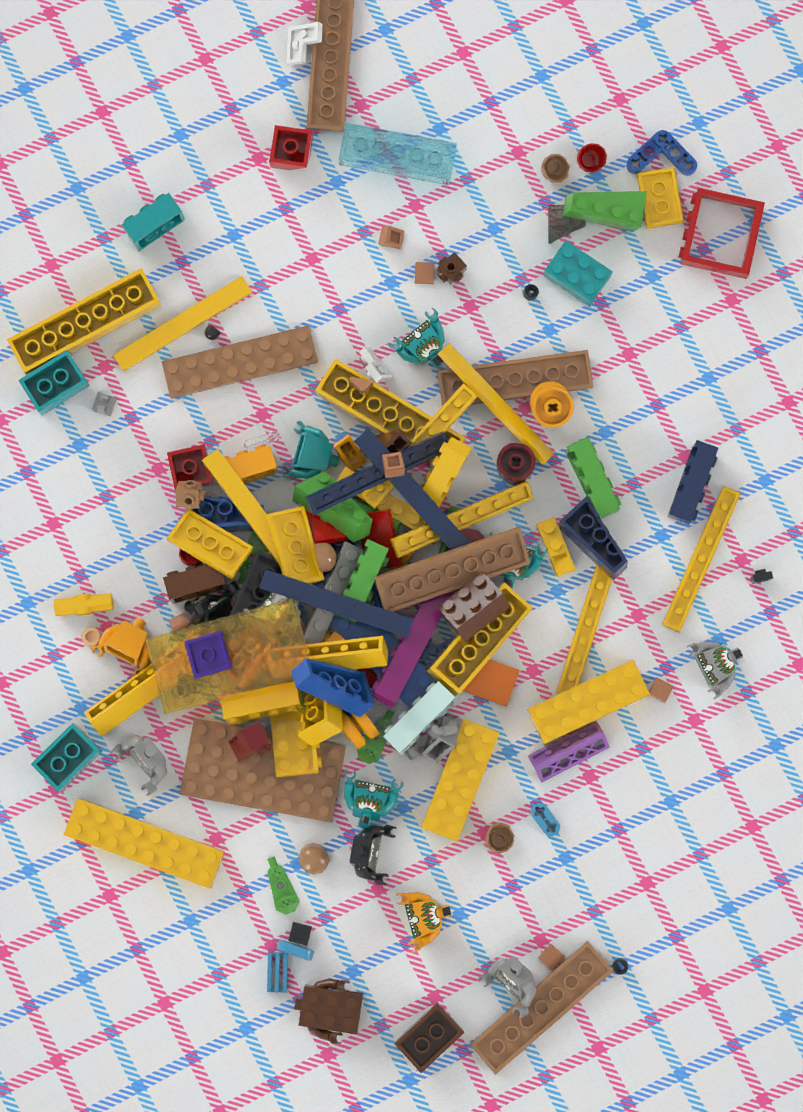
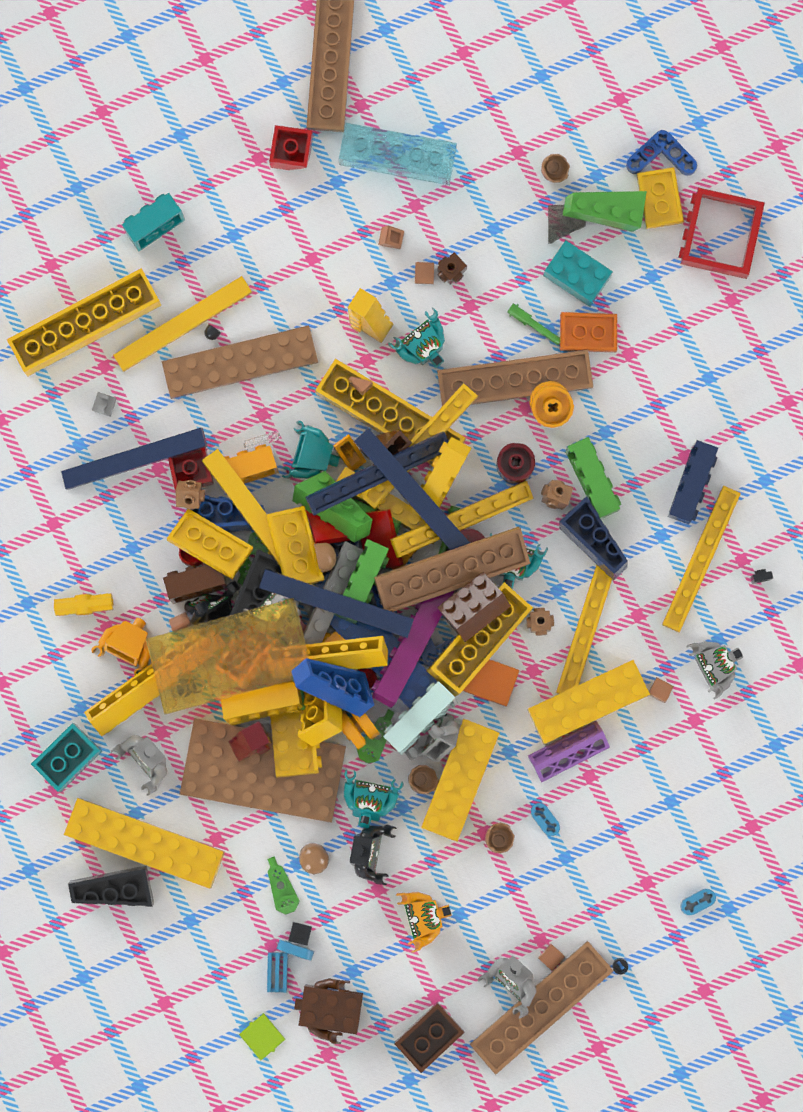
(54, 383): teal brick -> none
(91, 636): light nougat tile -> none
(114, 888): none -> black wedge
(134, 458): none -> dark blue tile
(208, 654): dark purple tile -> none
(262, 1036): none -> lime piece
(299, 38): white plate -> none
(368, 316): none -> yellow wedge
(376, 370): white plate -> none
(393, 465): nougat slope -> none
(423, 779): none -> medium nougat hair
(495, 403): yellow tile -> none
(525, 318): none -> bright green pin
(530, 287): black hinge -> none
(540, 629): none -> medium nougat brick
(556, 494): none -> medium nougat brick
(557, 549): yellow plate -> none
(588, 332): none -> orange tile
(591, 158): red hair -> none
(695, 898): none -> dark azure beam

